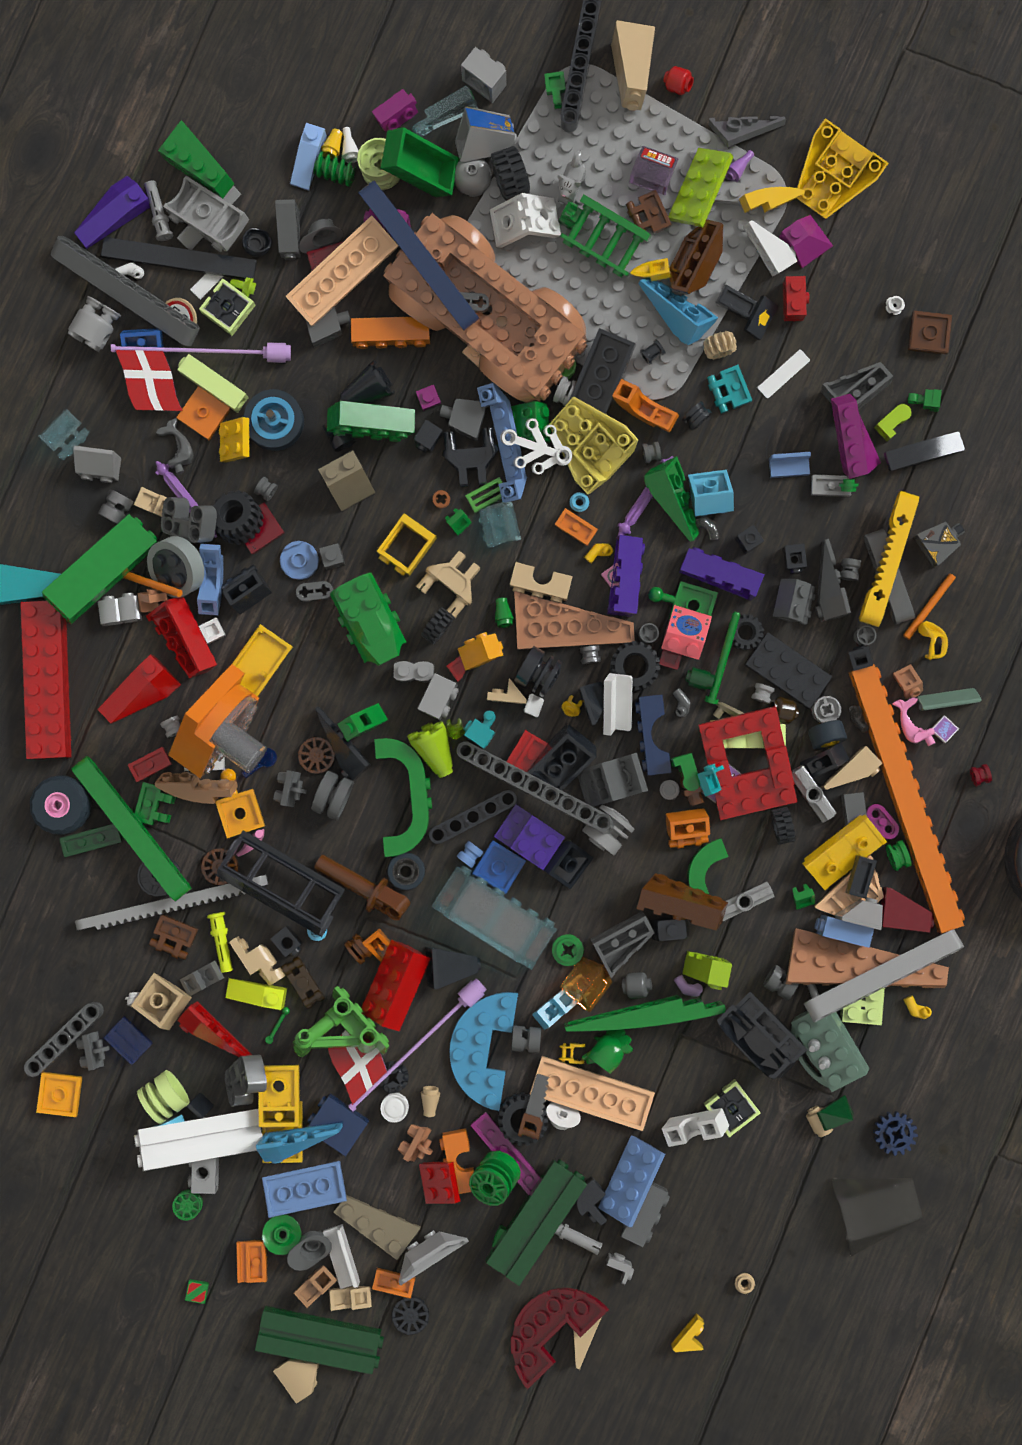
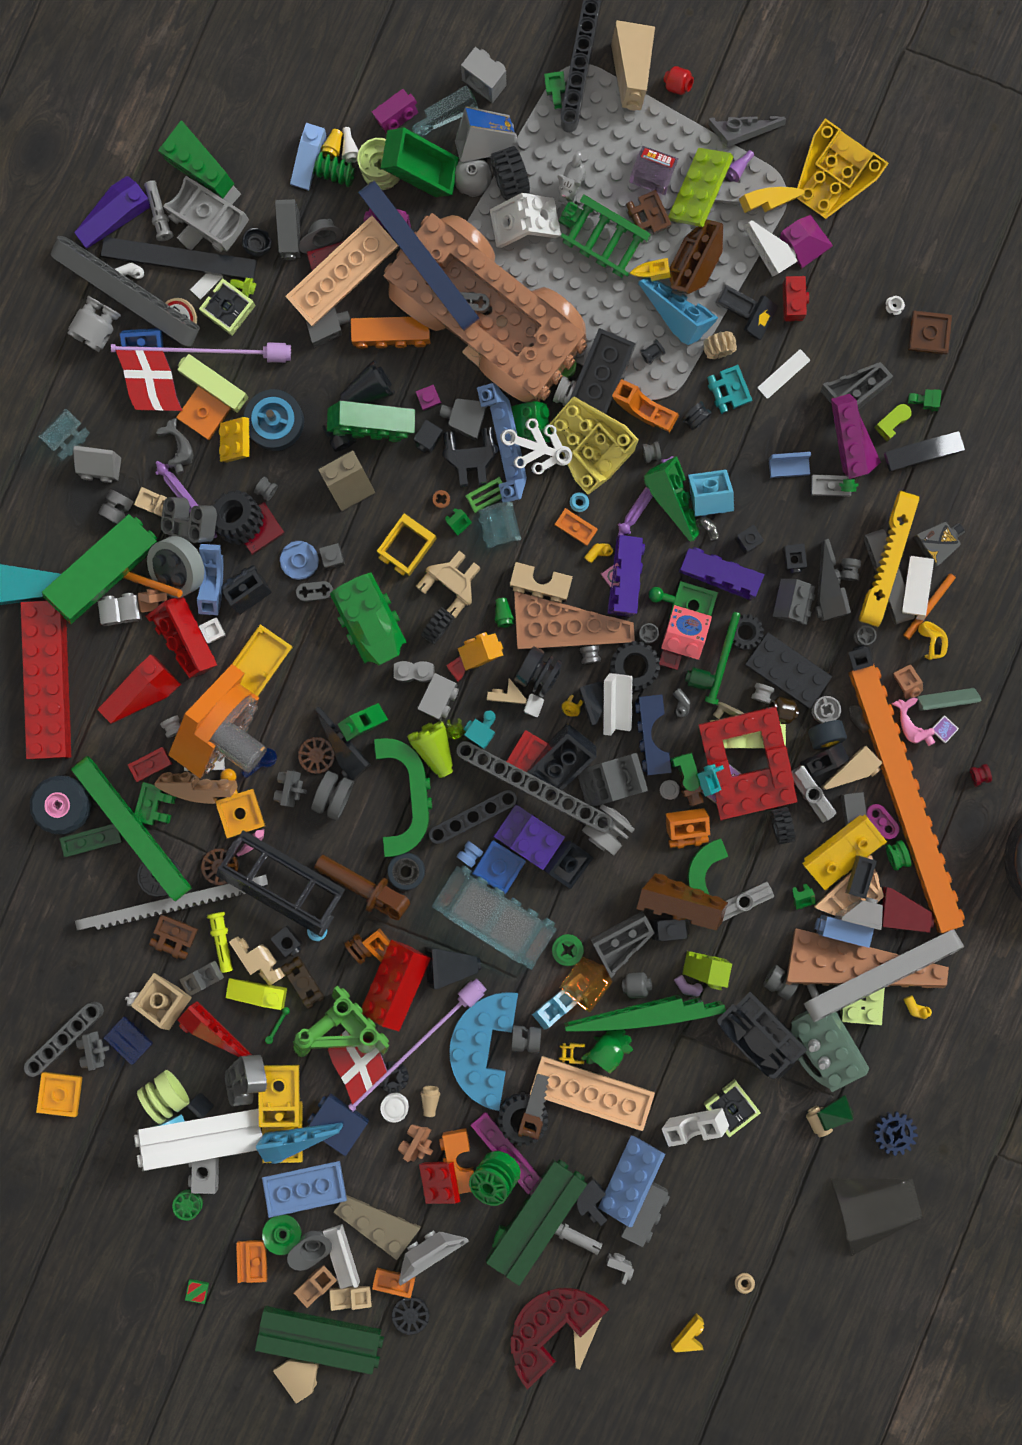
(562, 1116): white piece -> none
(918, 587): none -> white panel

